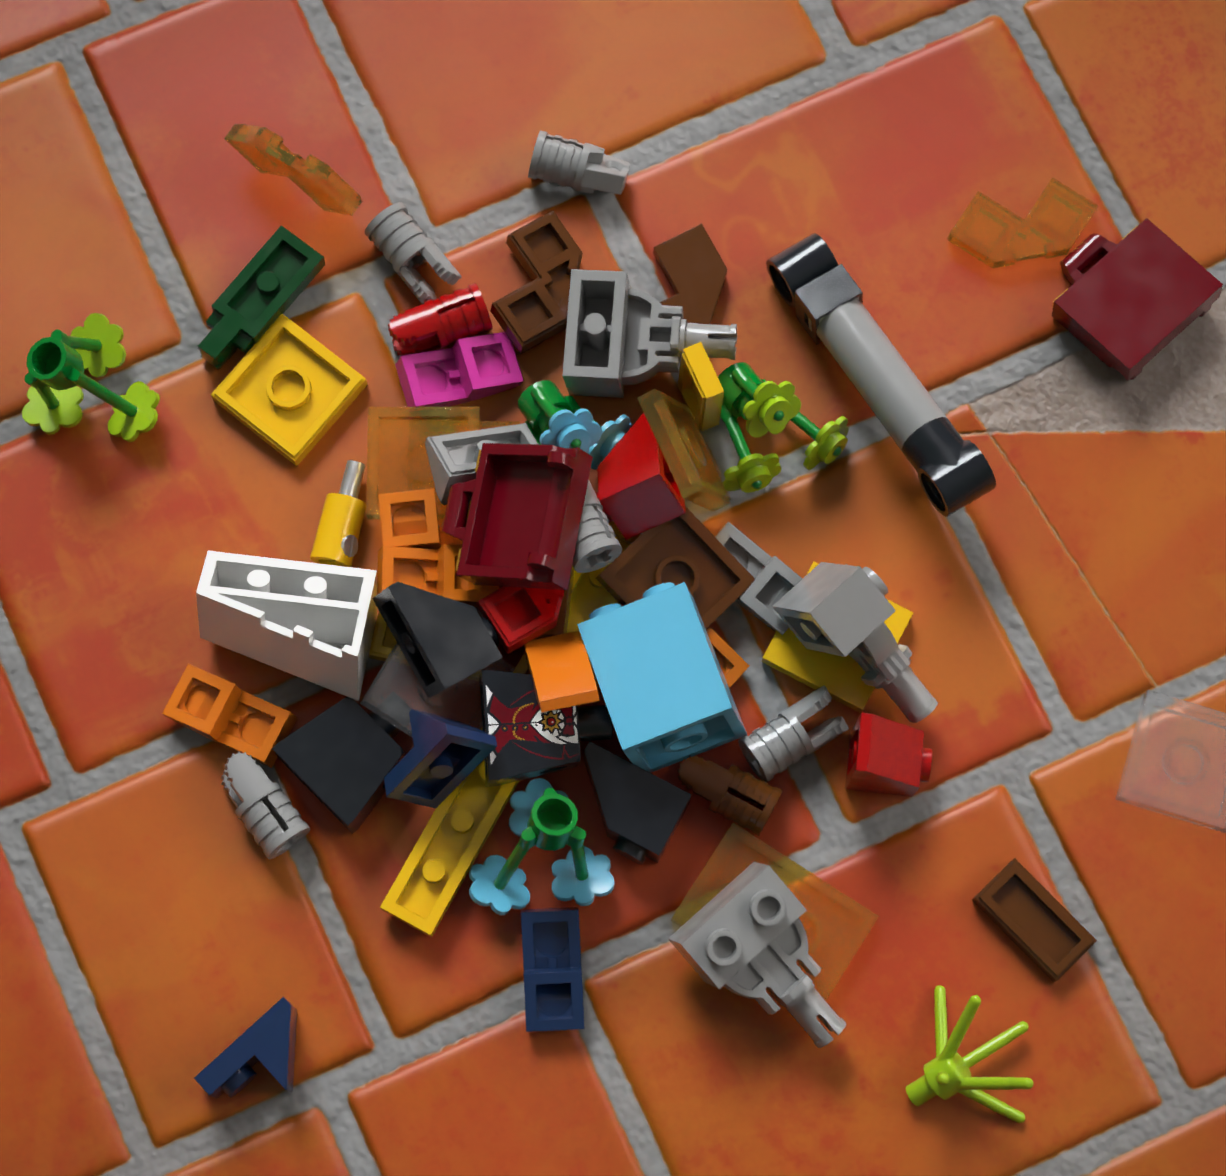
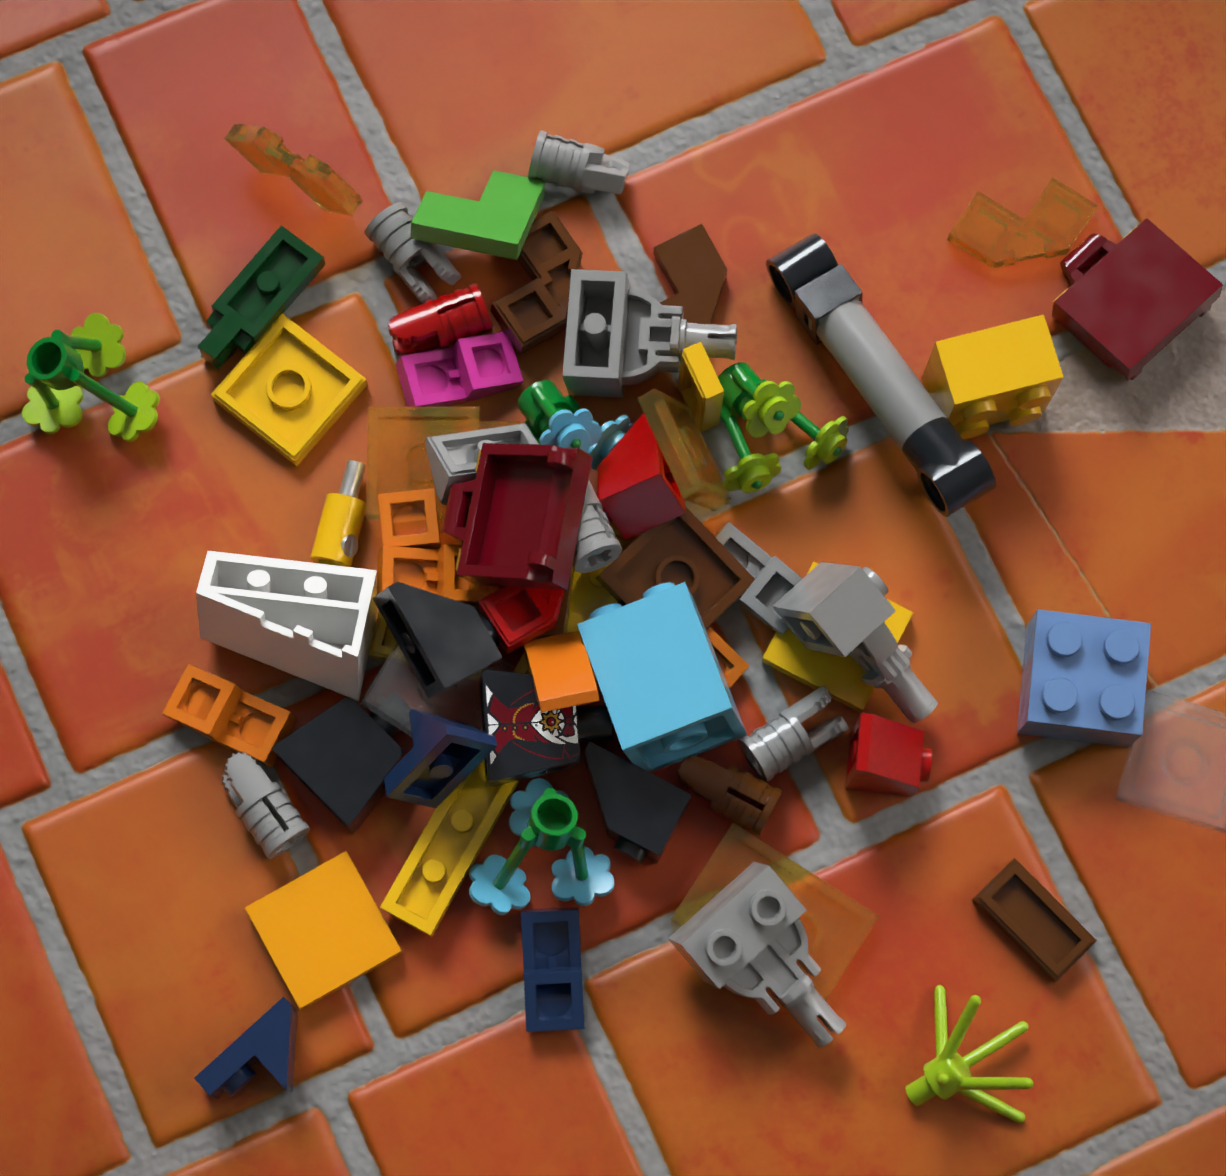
(323, 930): none -> light orange tile
(488, 226): none -> bright green tile
(994, 375): none -> yellow brick
(1084, 678): none -> medium blue brick

